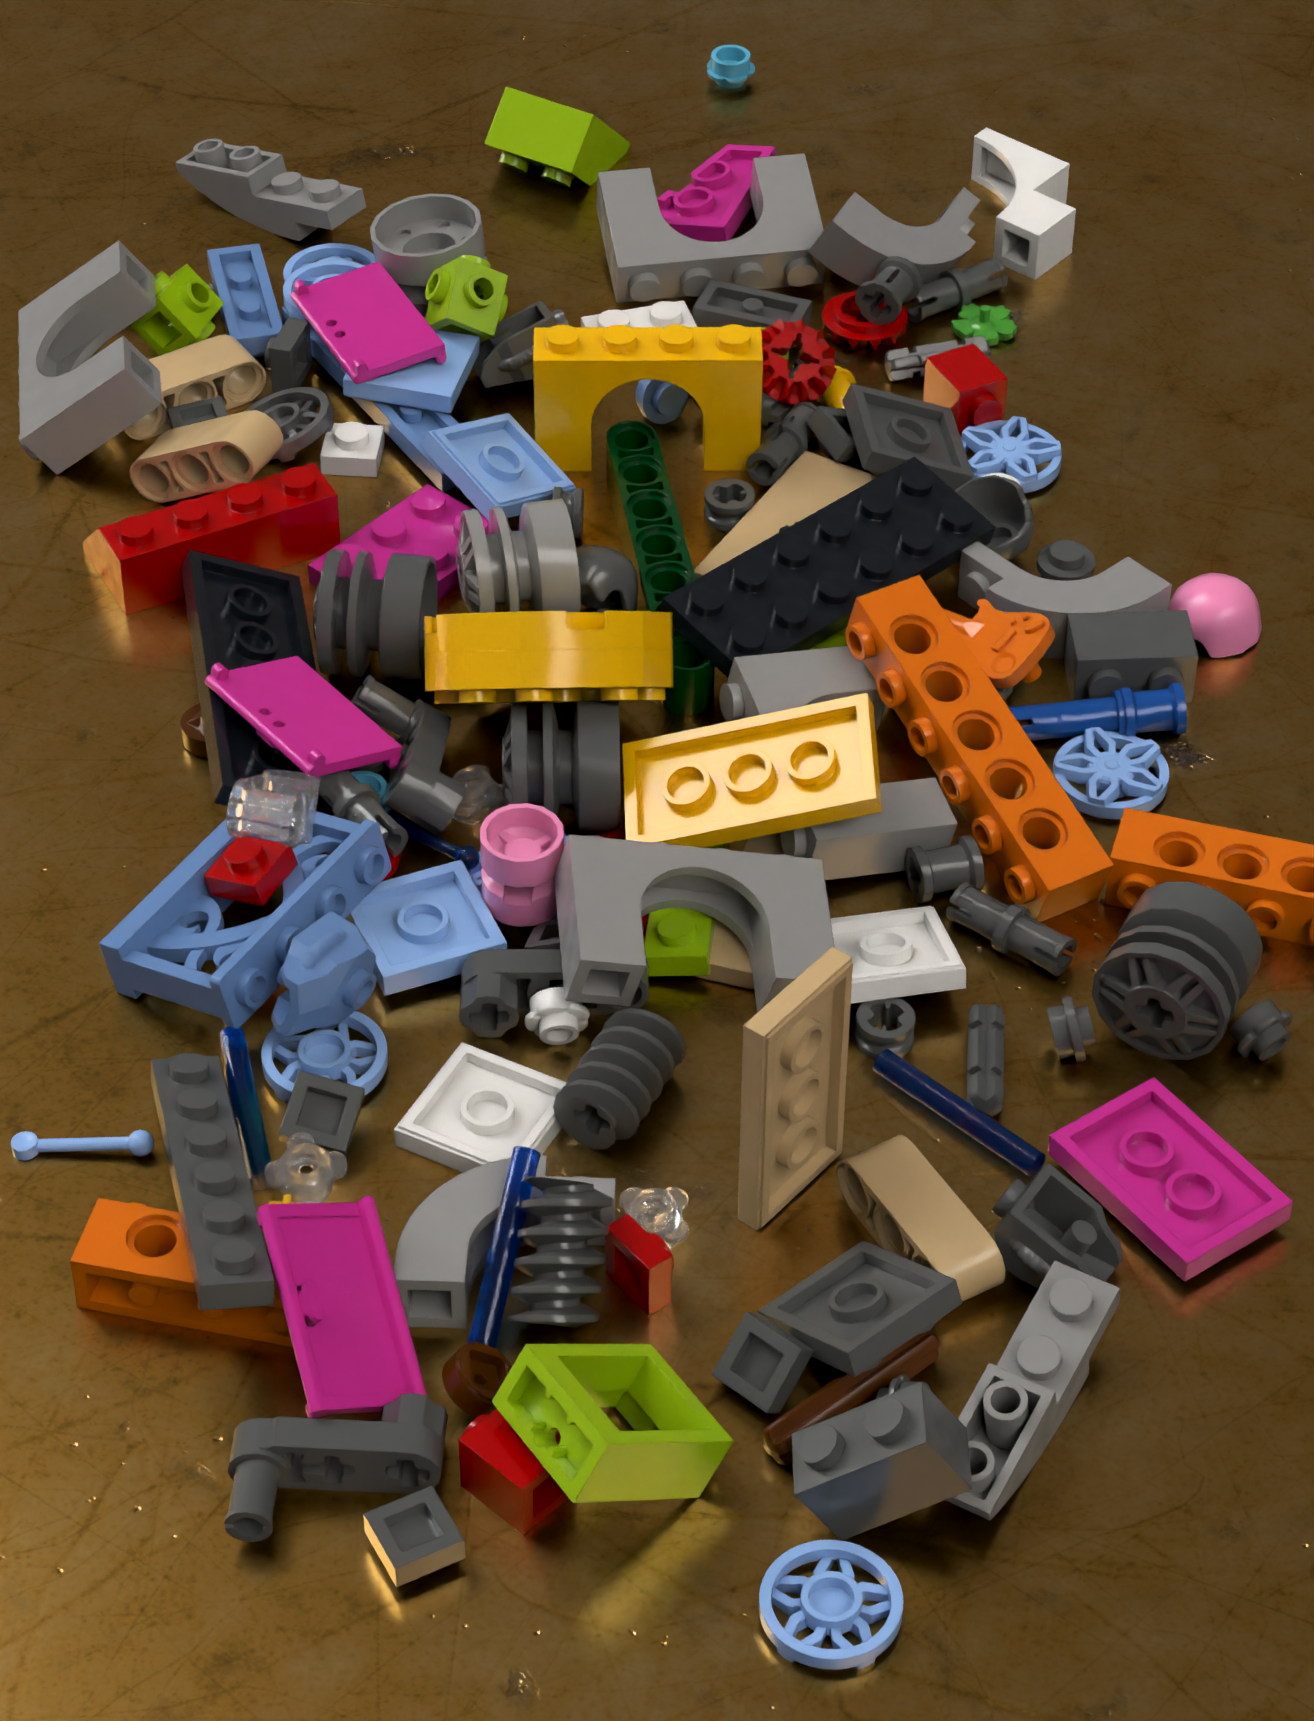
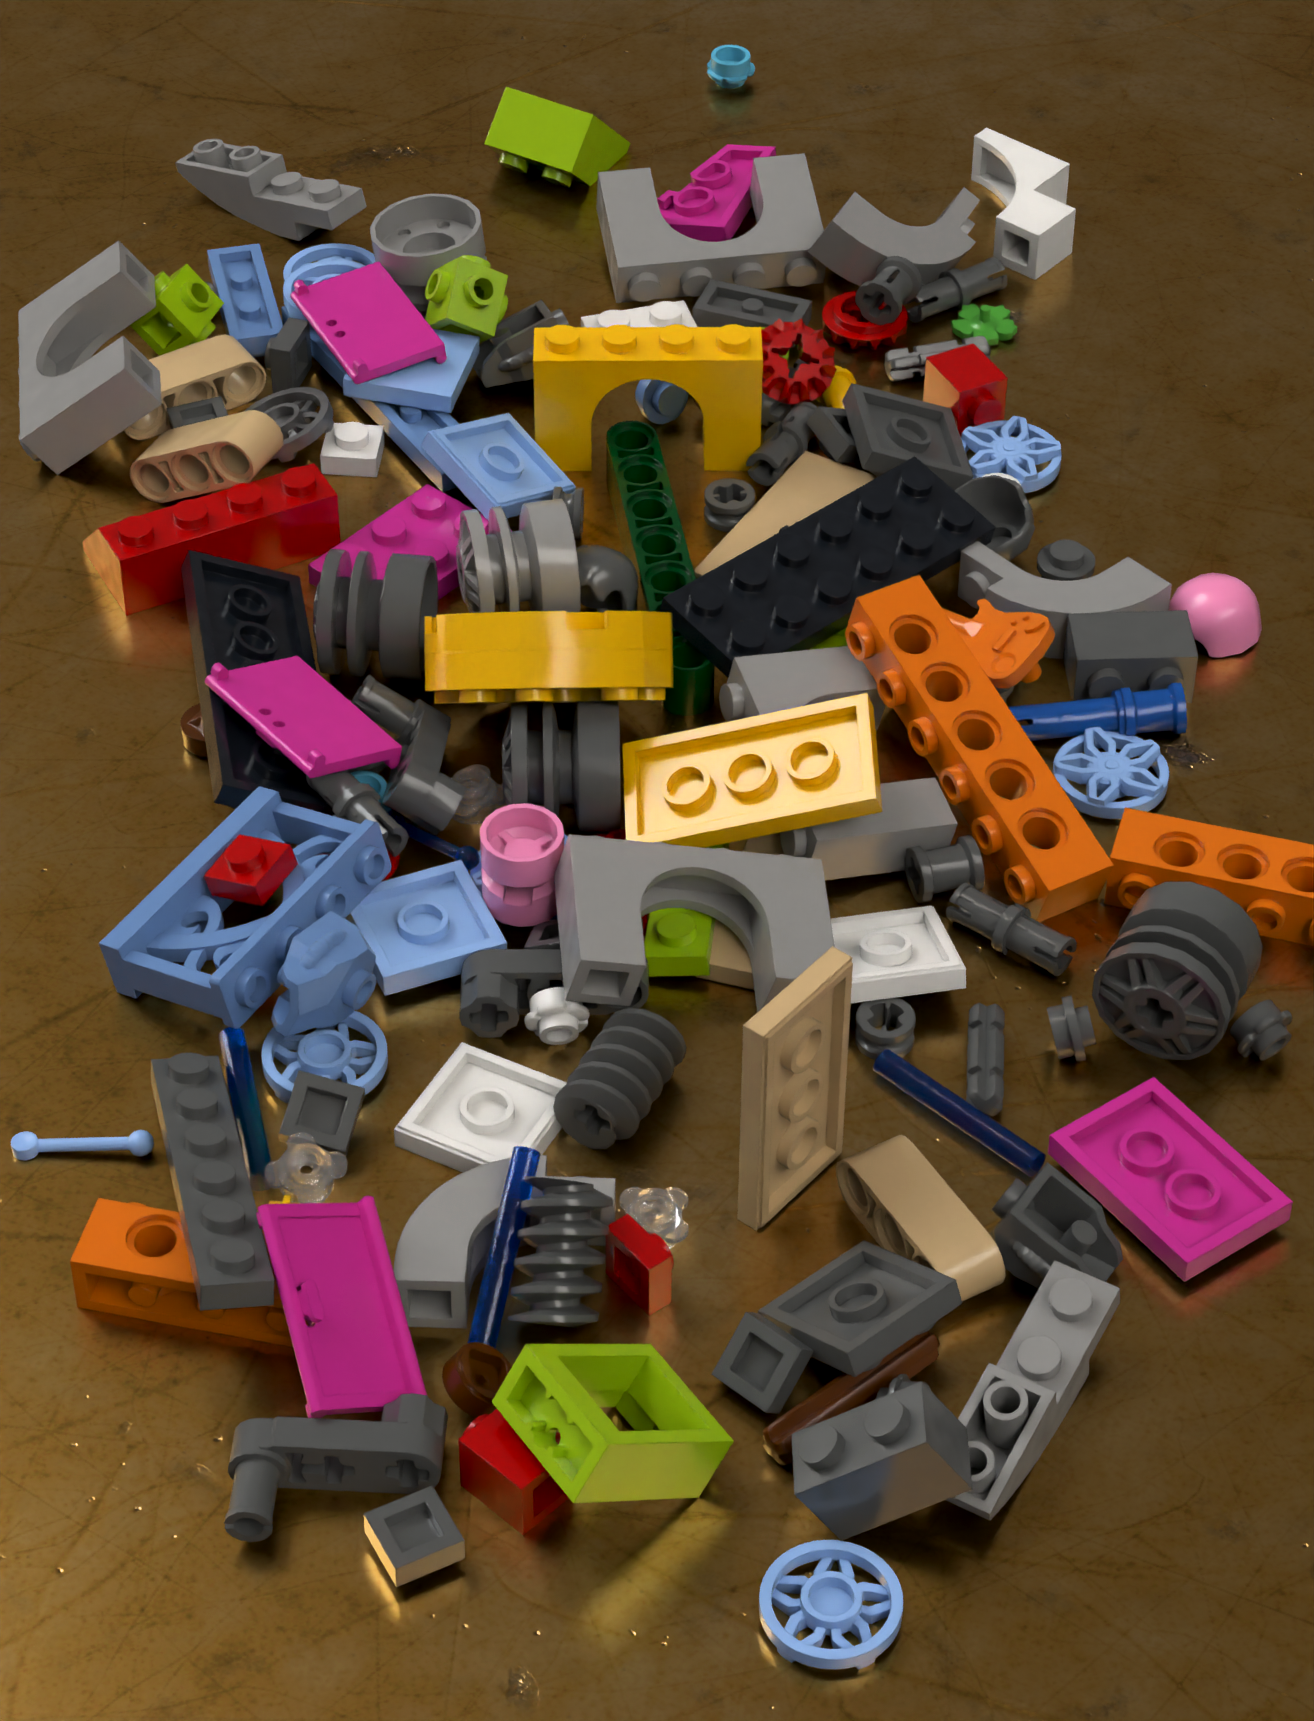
(274, 807): clear piece -> none

